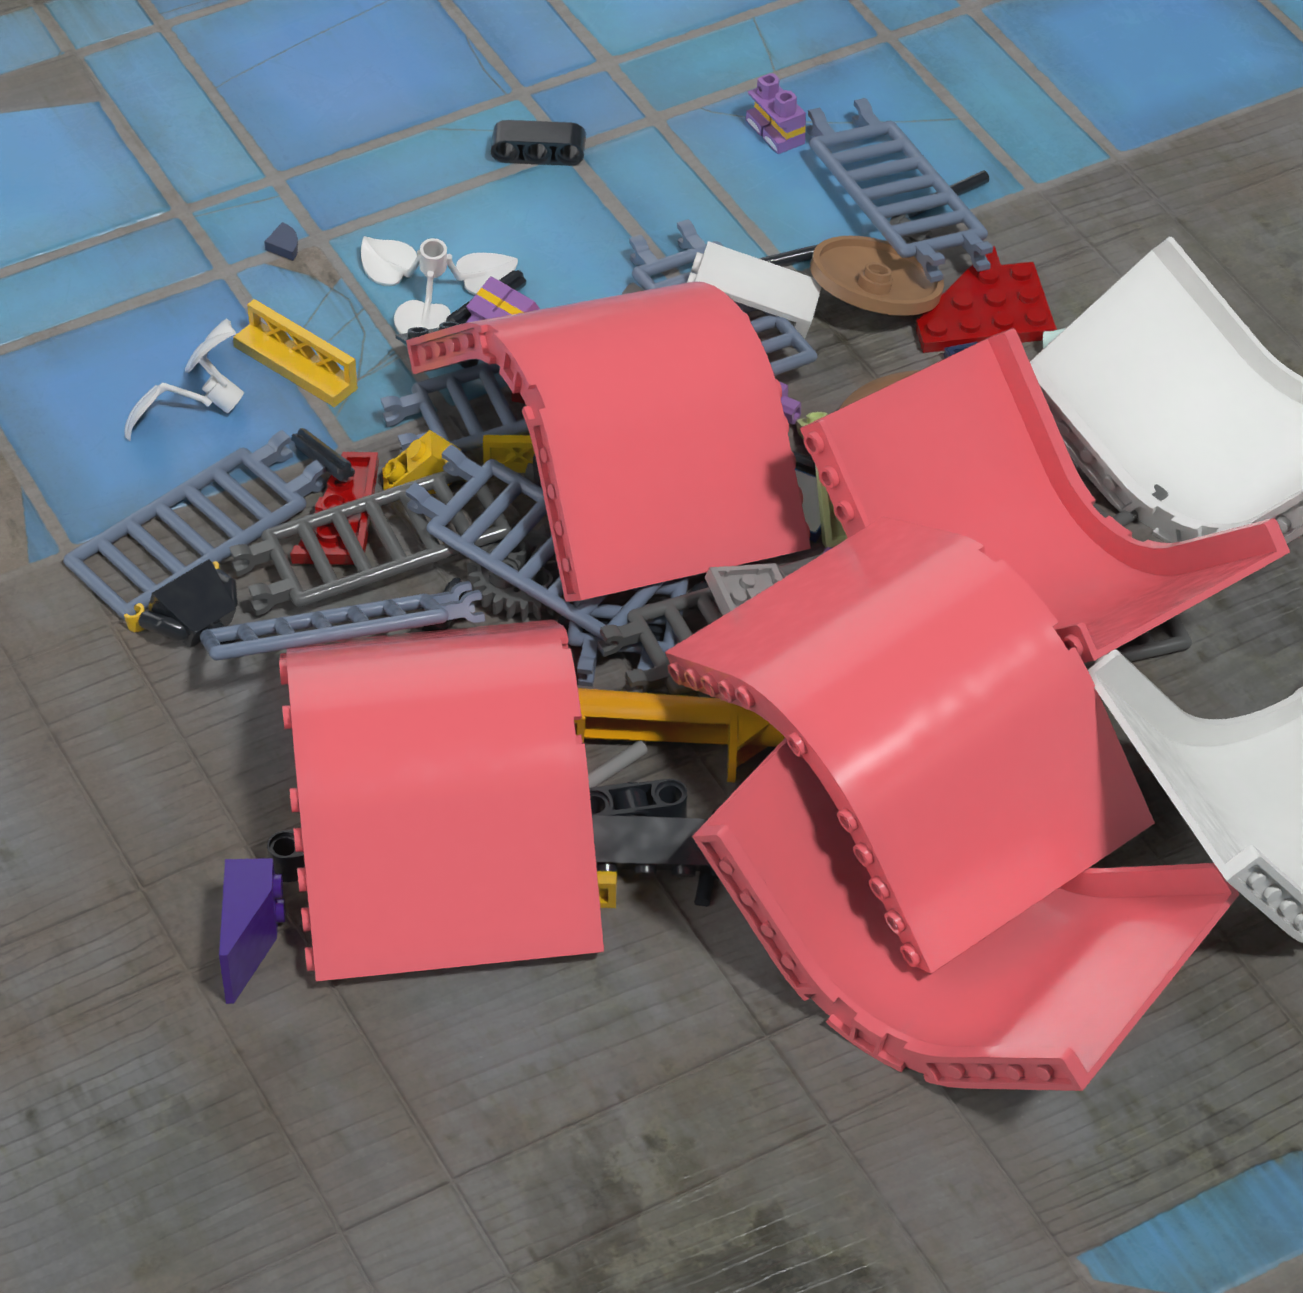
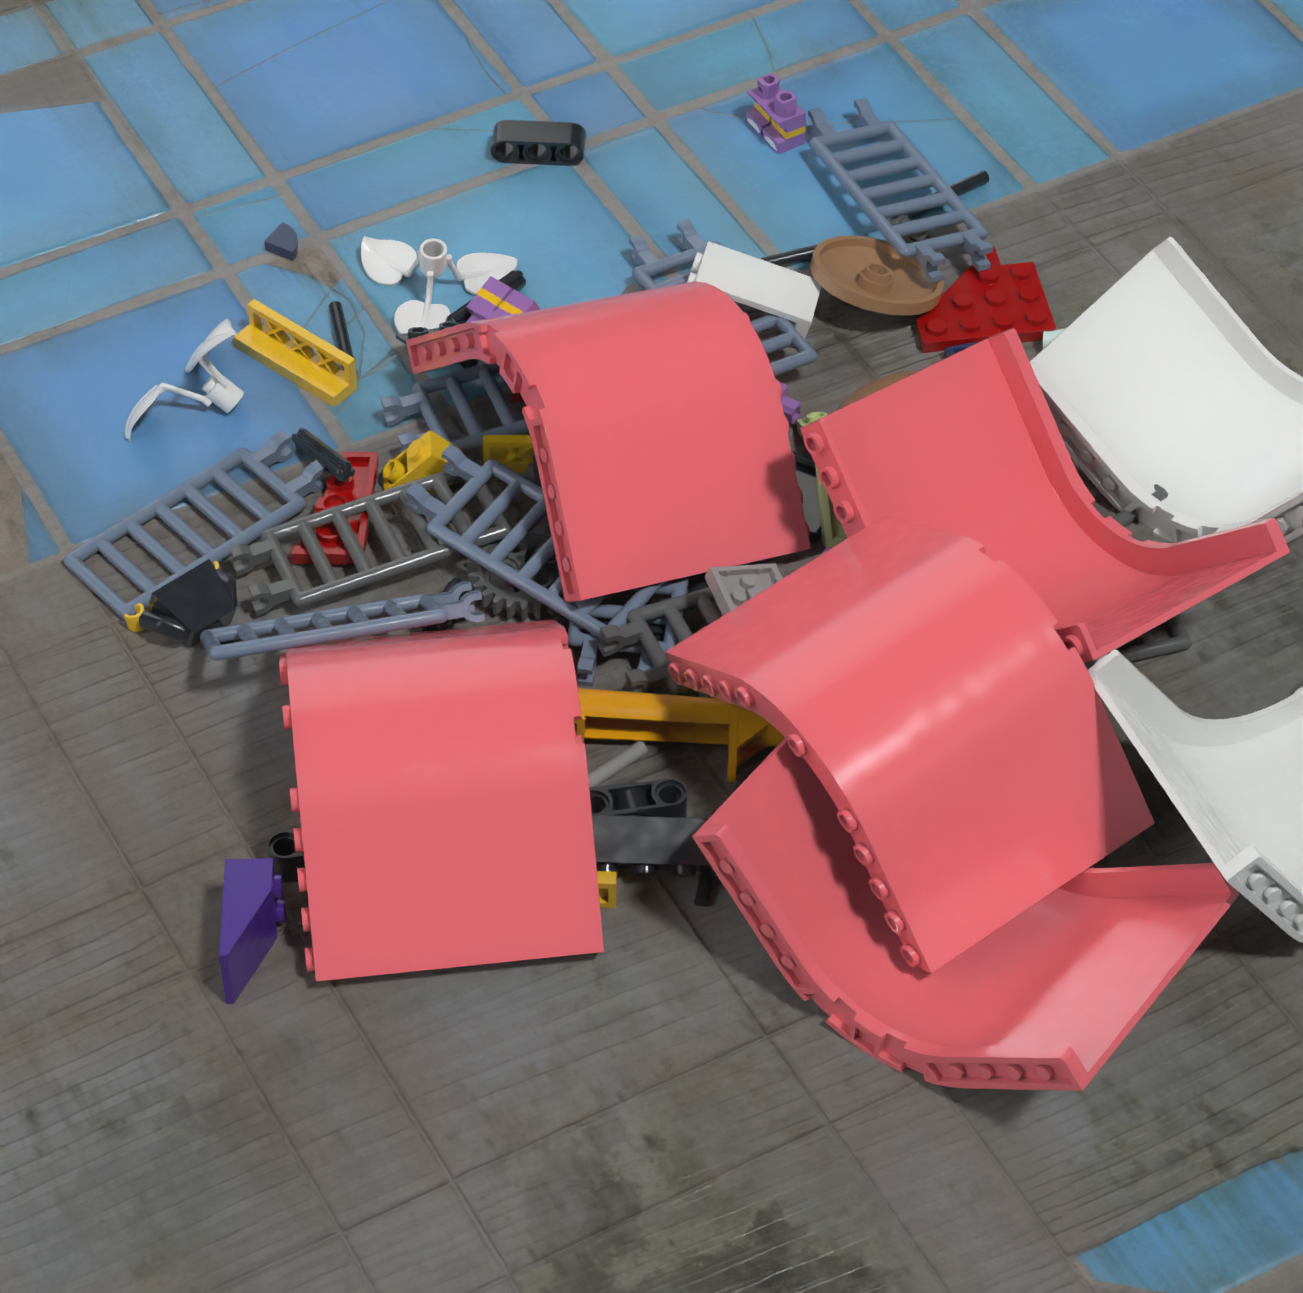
(340, 328): none -> black bar

